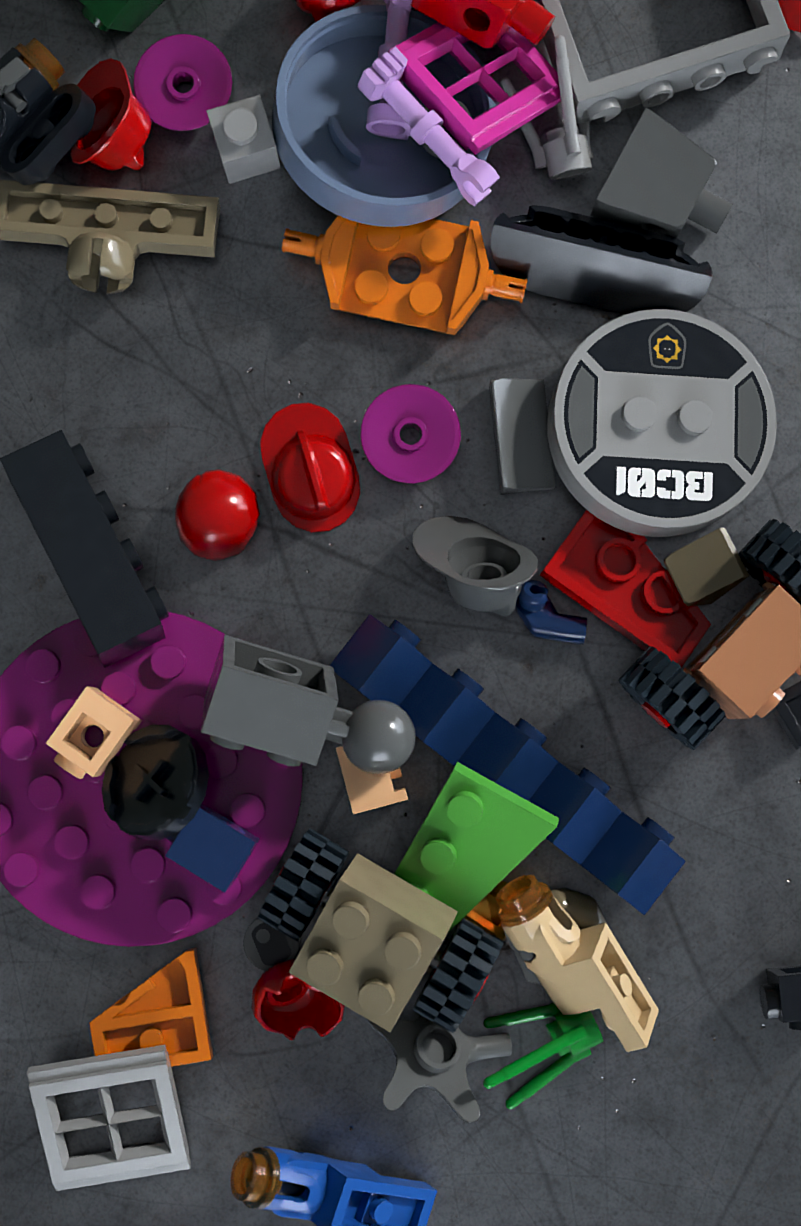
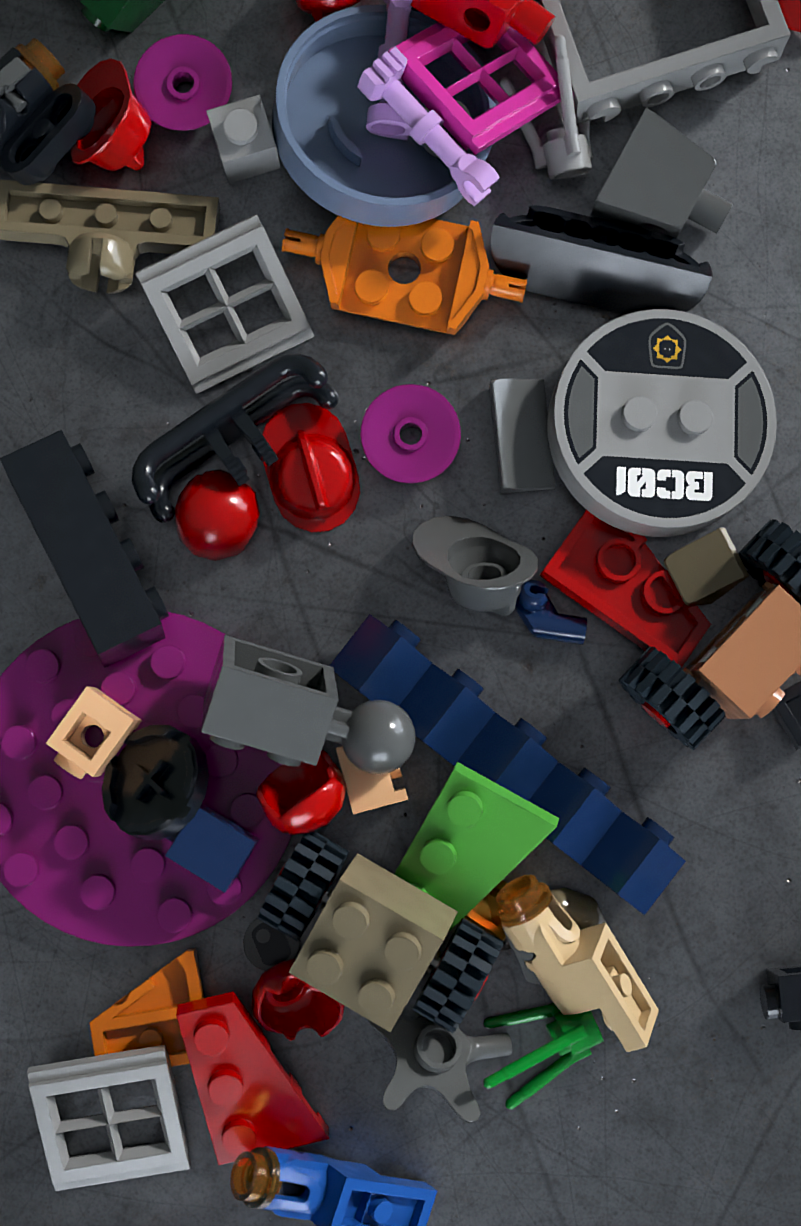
(204, 259): none -> light grey piece
(224, 423): none -> black piece
(241, 1082): none -> red wing
(303, 796): none -> red hair

